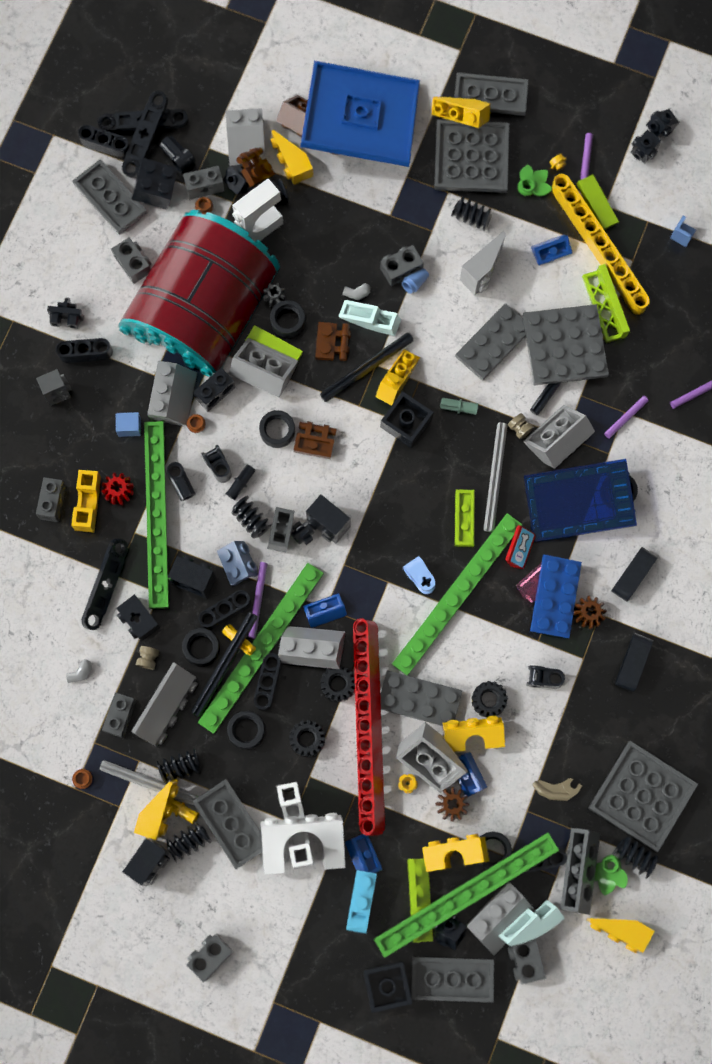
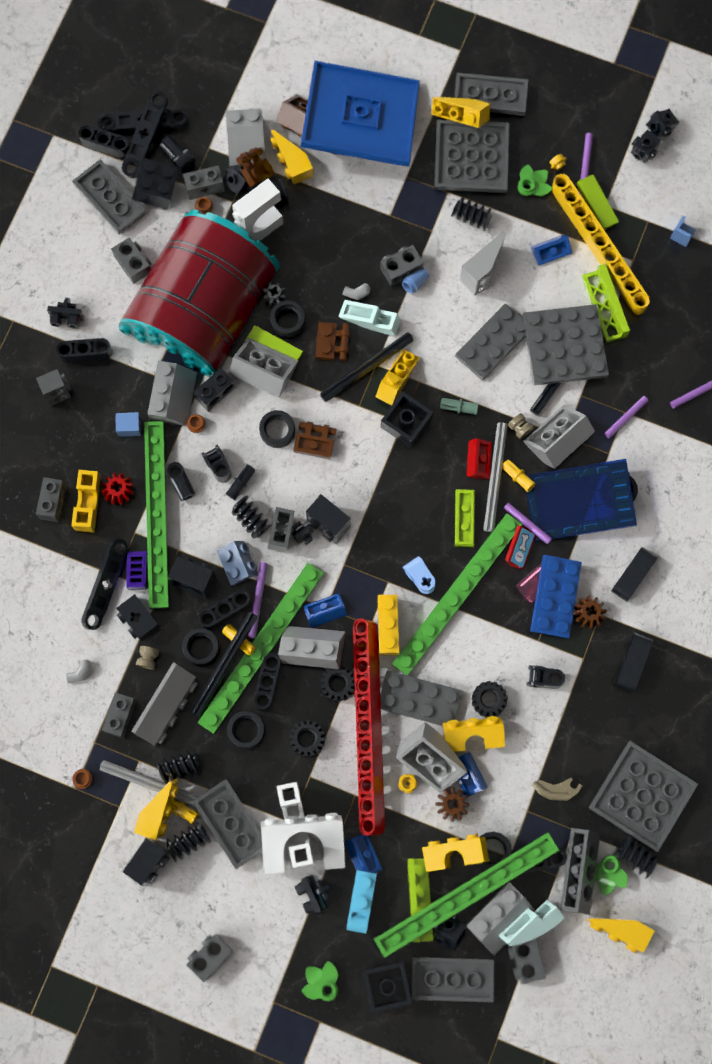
(136, 585): none -> dark purple slope
(315, 892): none -> black hips
(318, 980): none -> bright green plate
(388, 625): none -> yellow arch
(479, 459): none -> red slope
(518, 475): none -> yellow axle
(529, 524): none -> medium lavender bar

